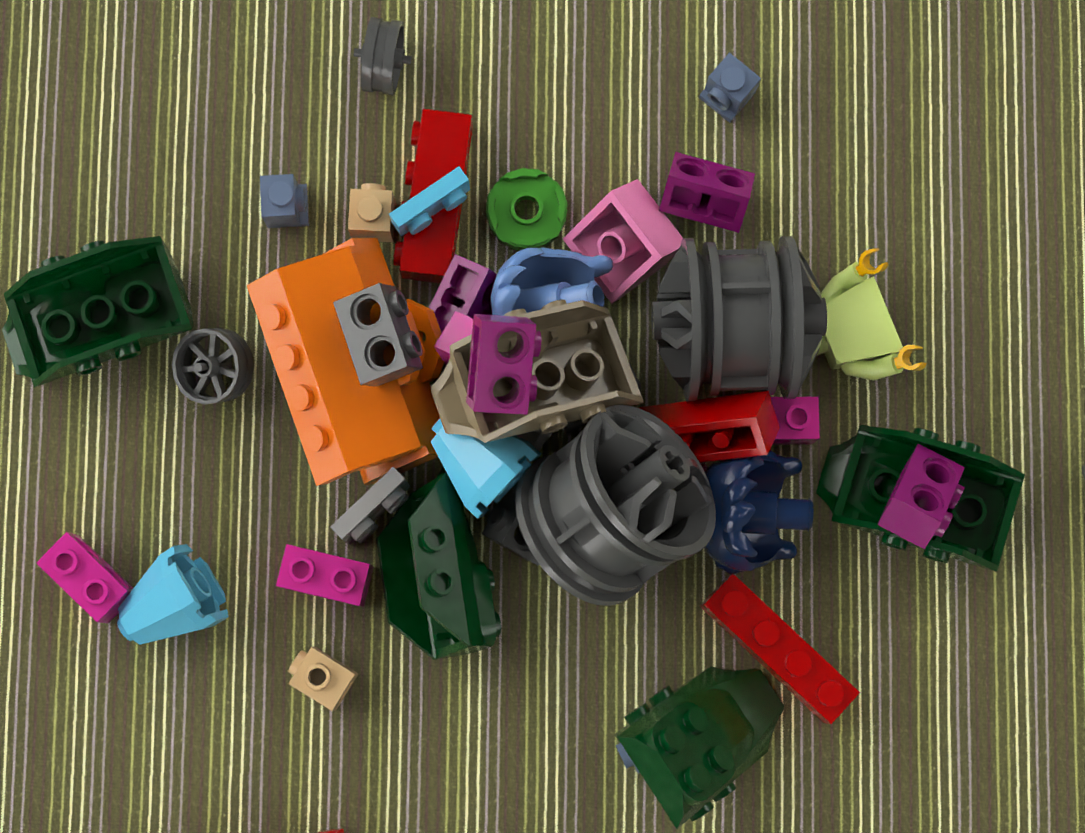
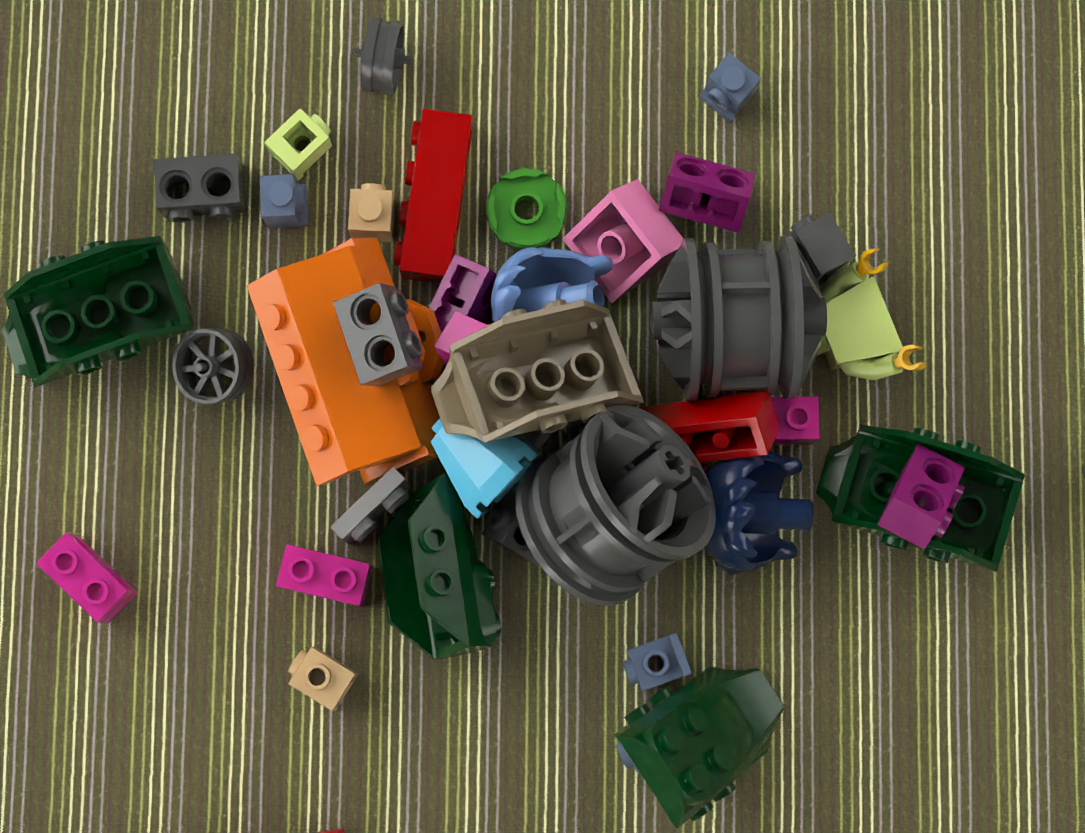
(172, 599): medium azure cone -> none
(201, 175): none -> dark grey brick
(285, 139): none -> yellowish green brick
(444, 193): medium azure plate -> none
(490, 365): magenta brick -> none
(674, 662): none -> sand blue brick
(779, 649): red brick -> none
(822, 246): none -> dark grey brick

